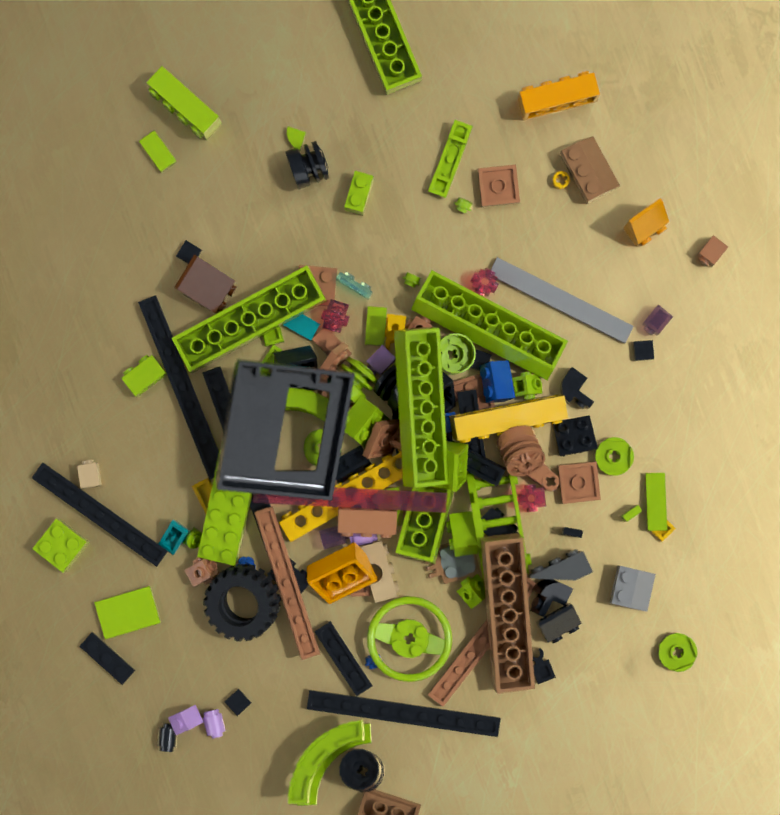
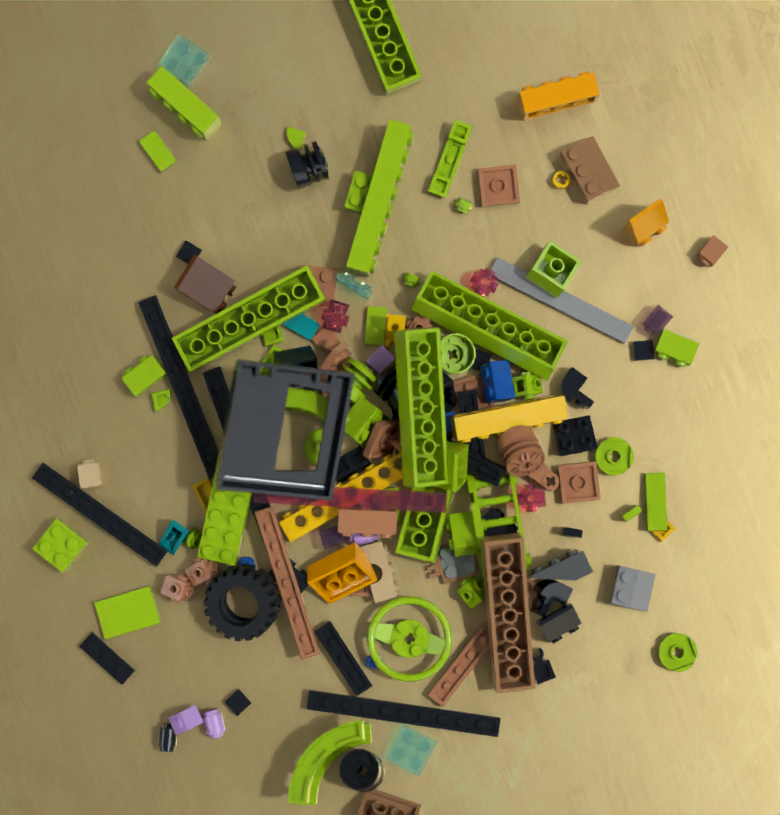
(160, 399): none -> lime tile
(177, 587): none -> nougat brick
(184, 60): none -> clear light blue plate
(378, 199): none -> lime brick
(411, 750): none -> clear light blue plate
(553, 269): none -> lime brick
(676, 348): none -> lime brick

